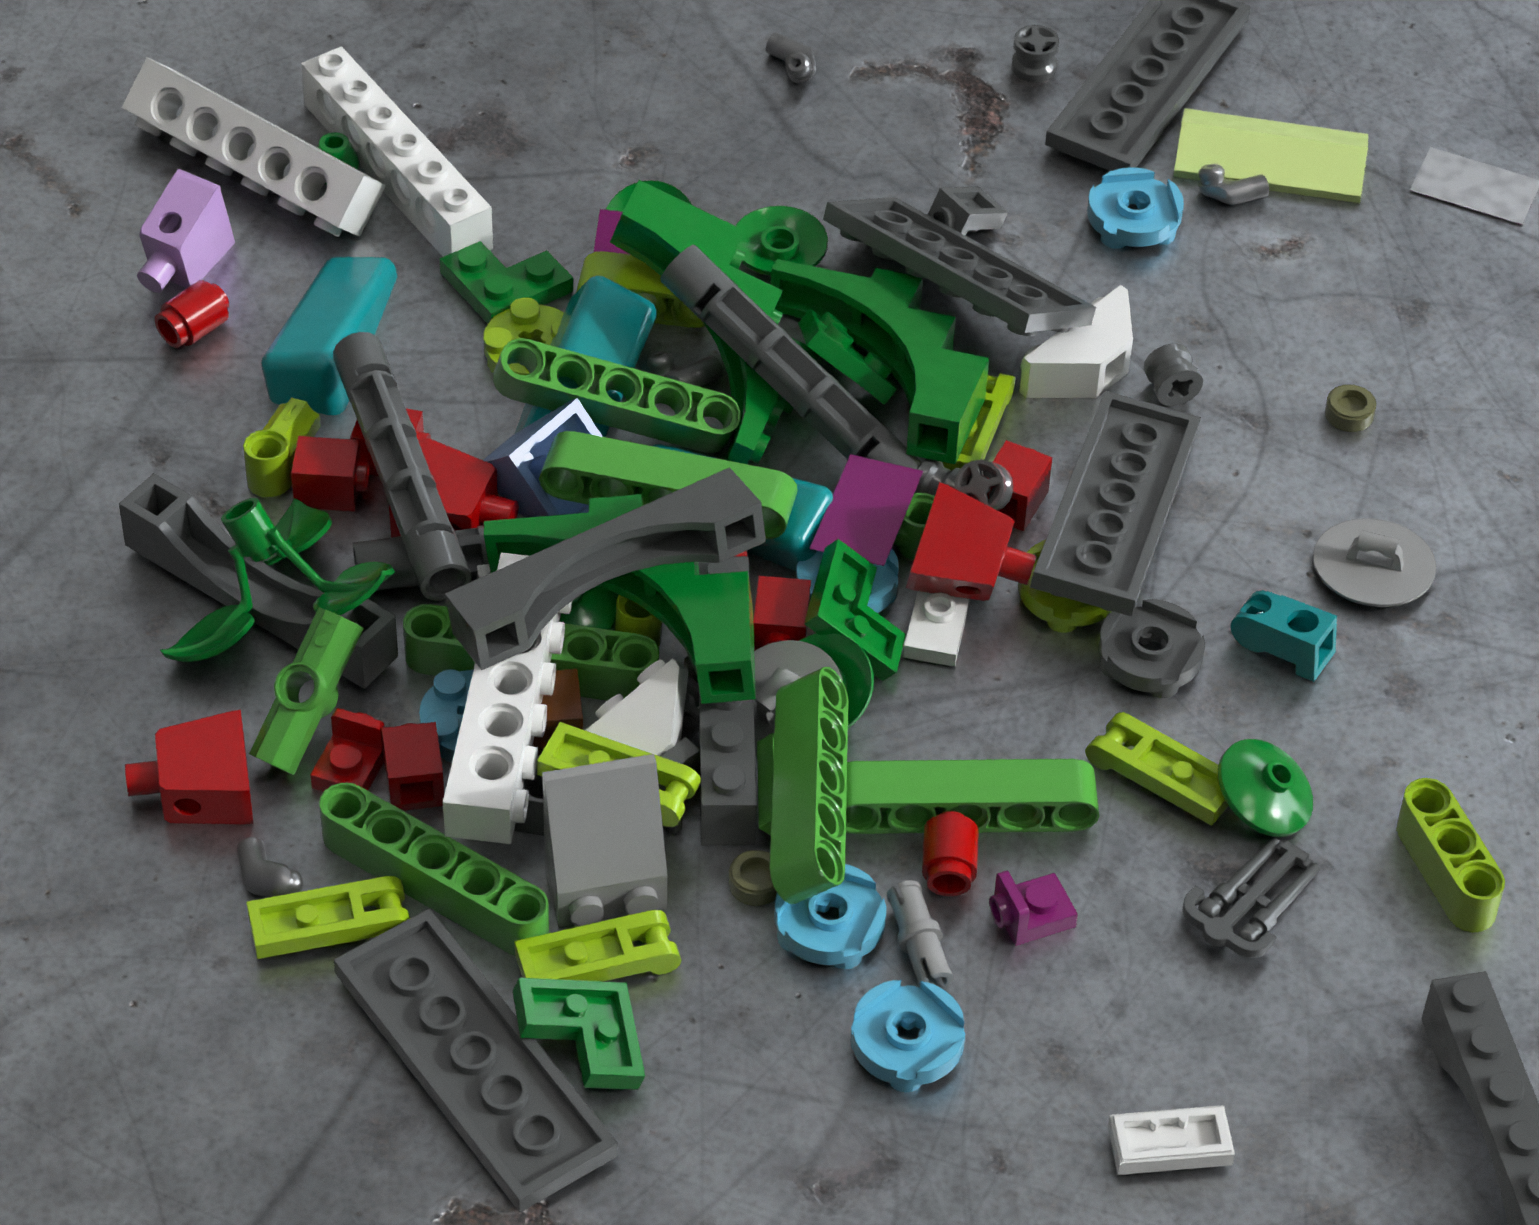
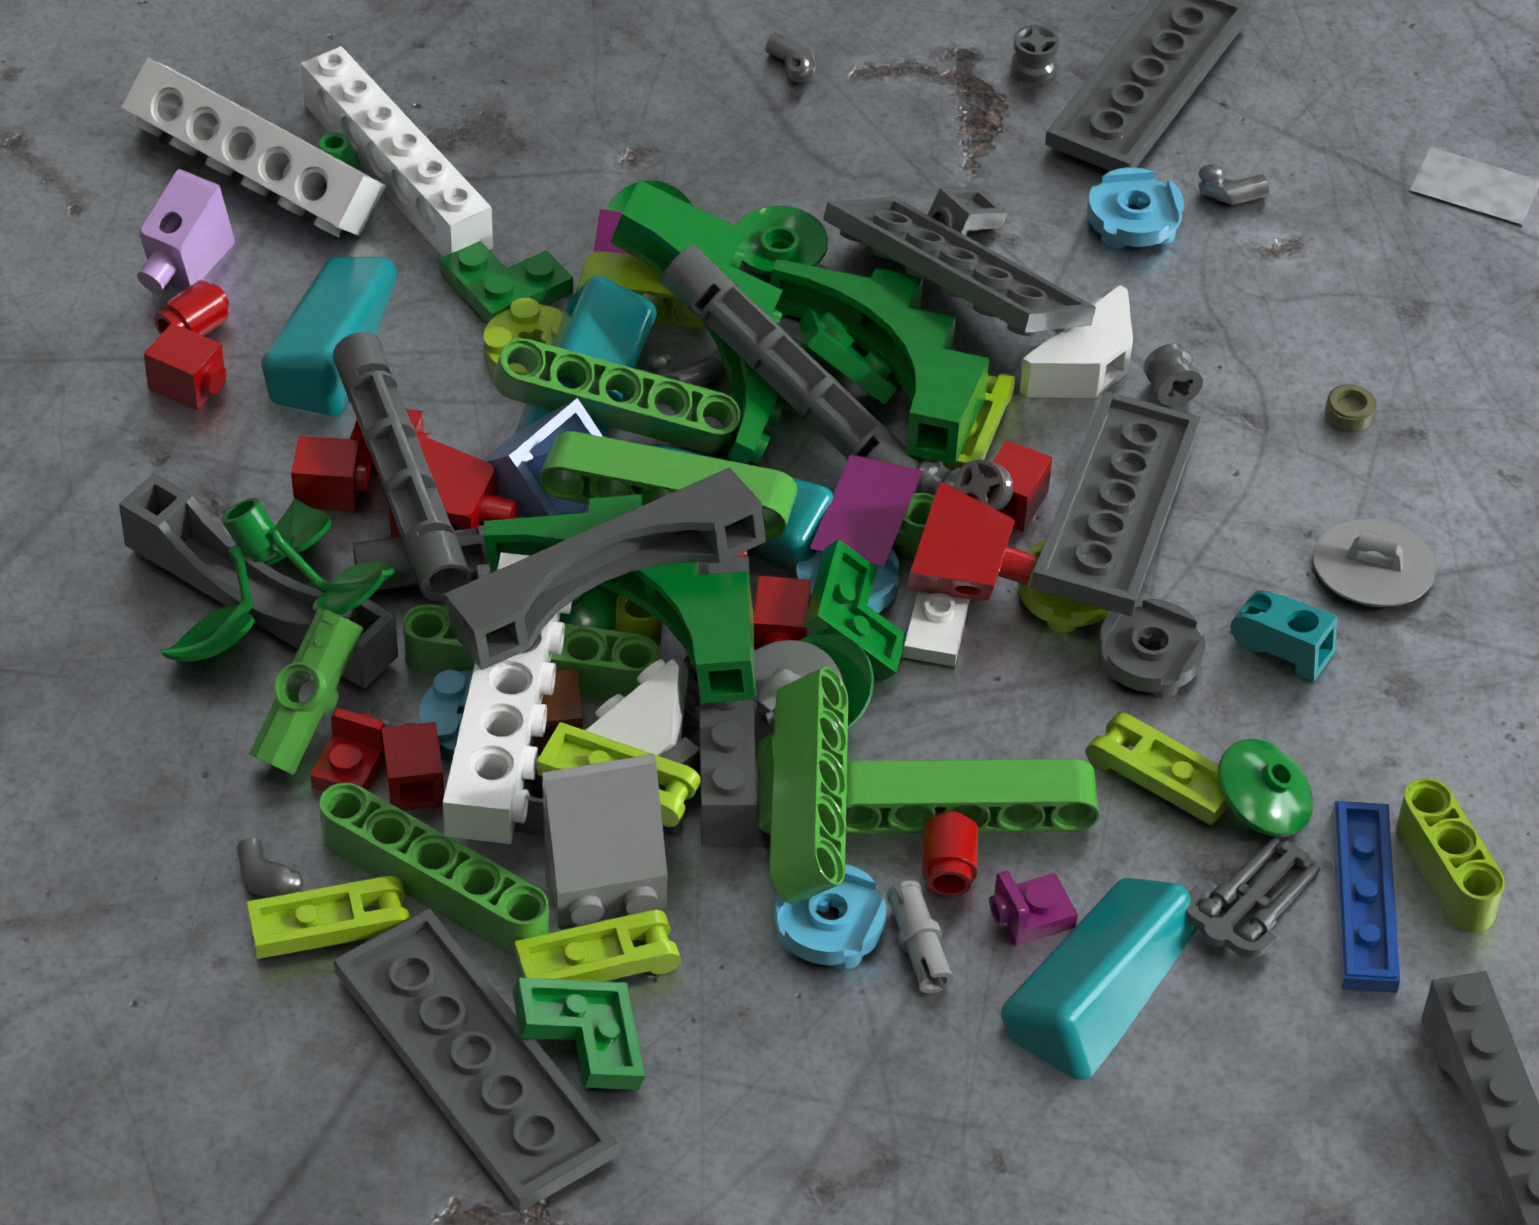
(185, 366): none -> red brick
(198, 772): red torso -> none
(272, 450): lime piece -> none
(751, 878): olive tile -> none
(904, 1061): medium azure plate -> none
(1100, 976): none -> teal piece
(1171, 1140): white plate -> none
(1288, 154): yellowish green slope -> none
(1365, 897): none -> blue tile

